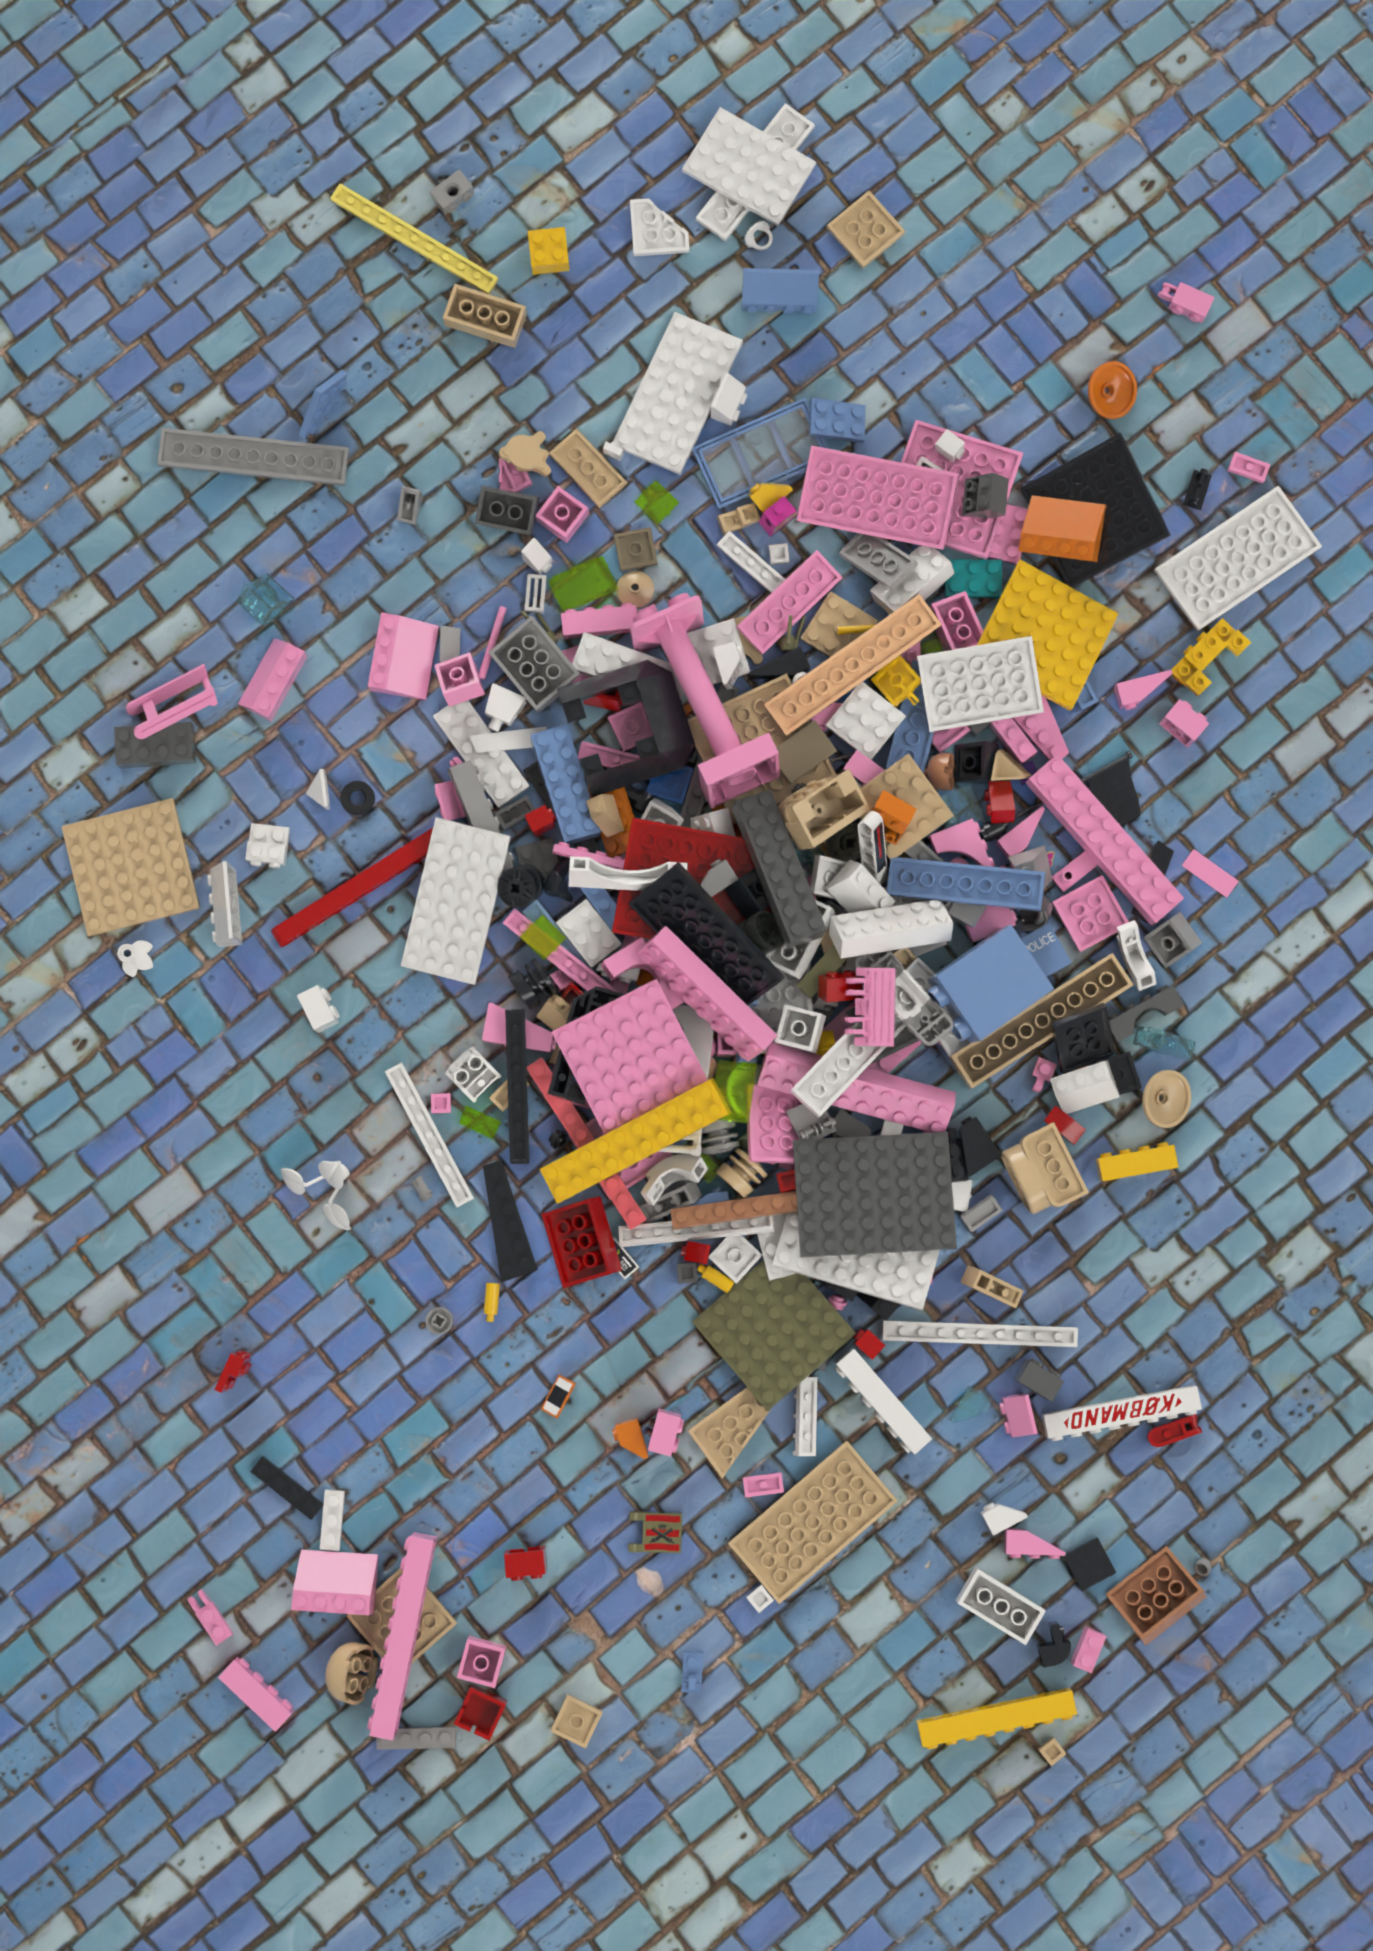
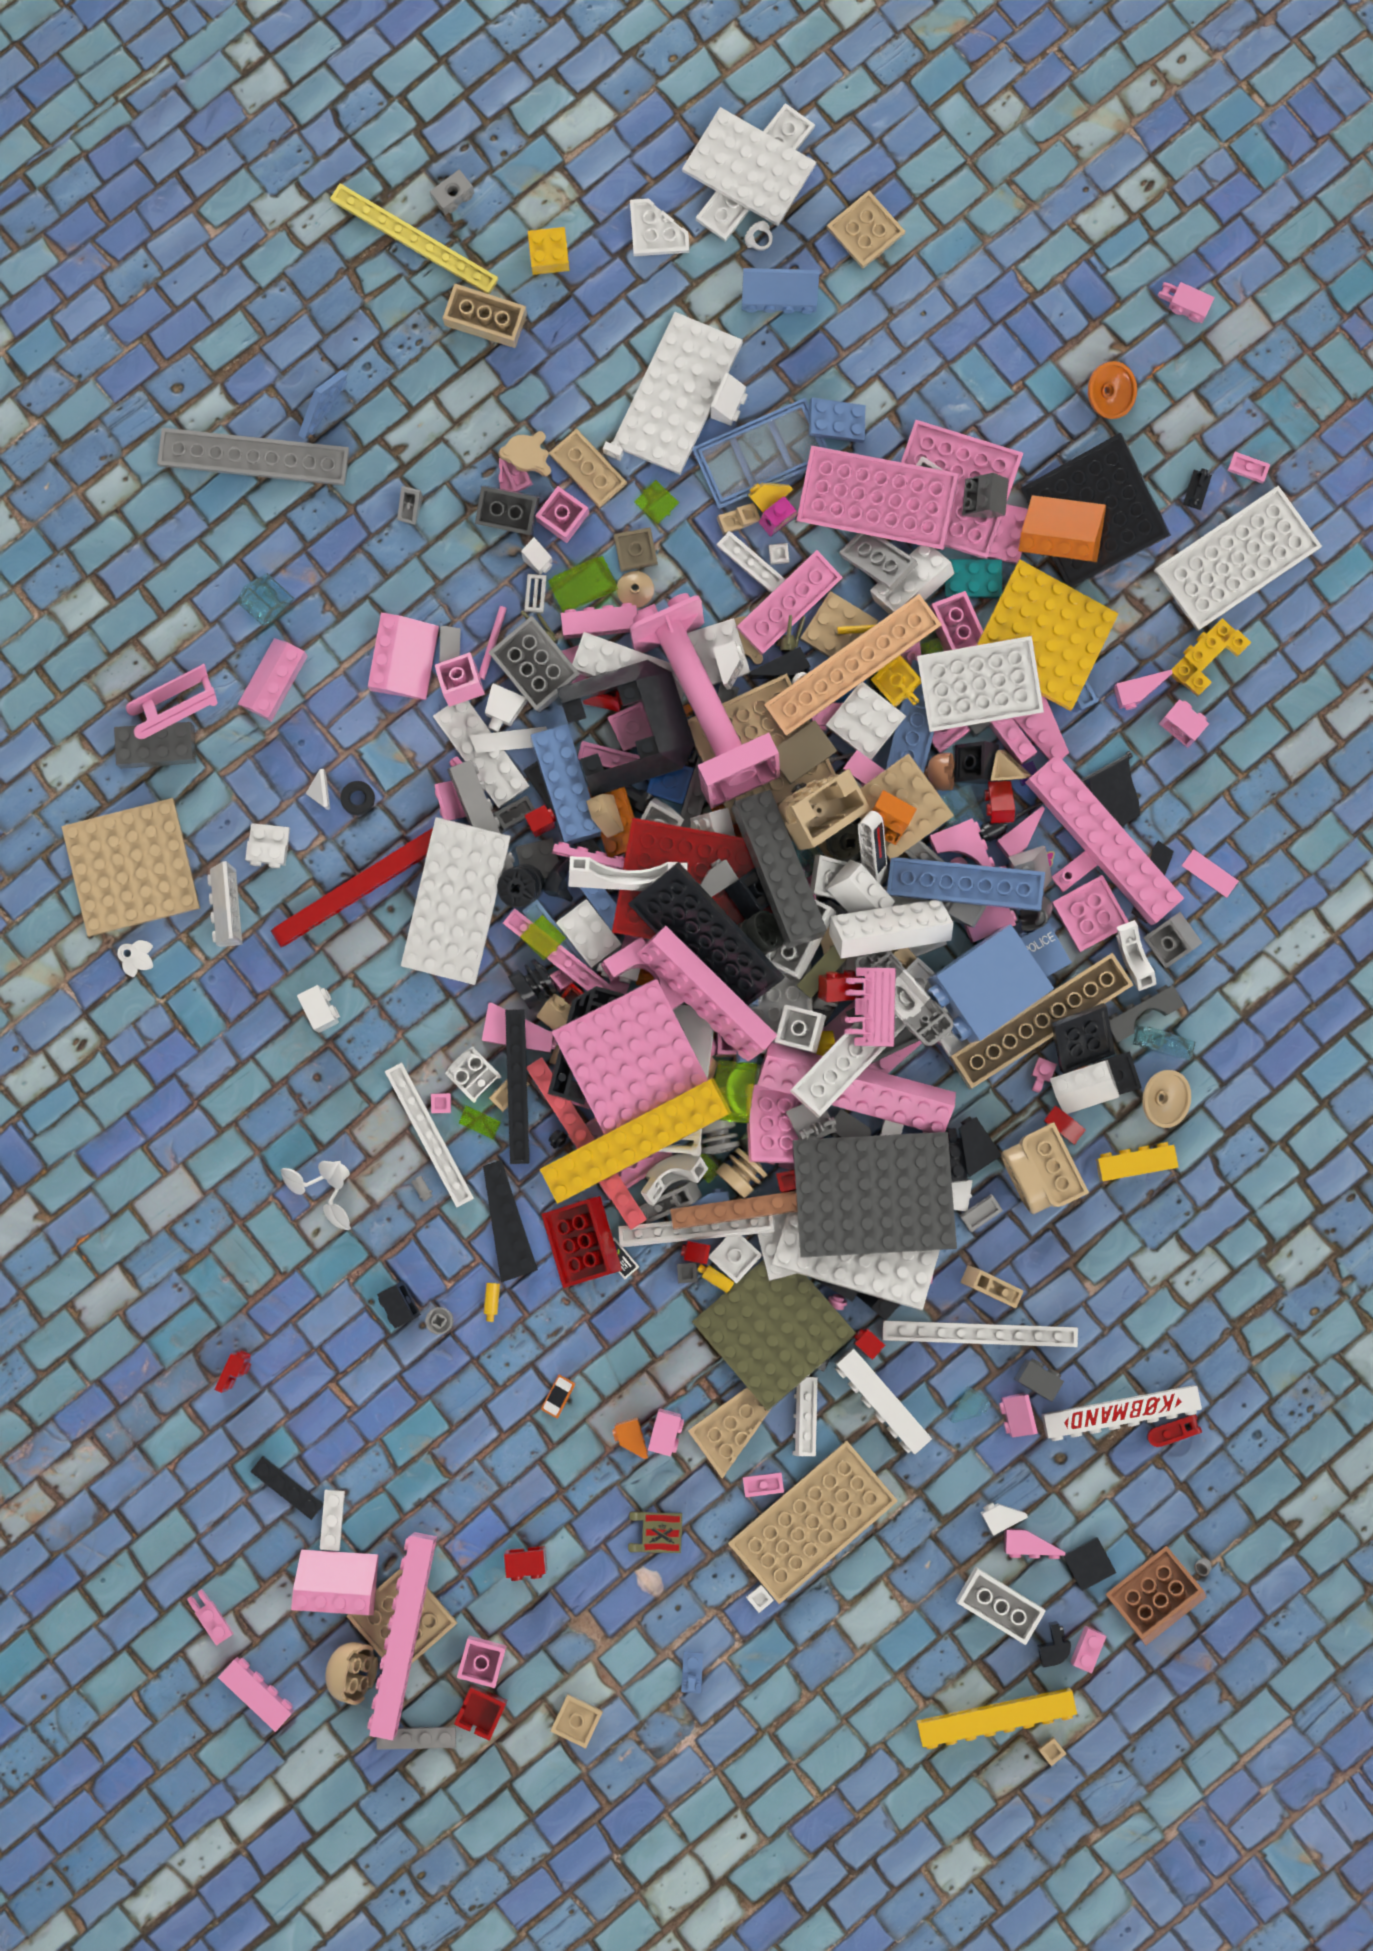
(398, 1304): none -> black brick
(950, 446): white brick -> none

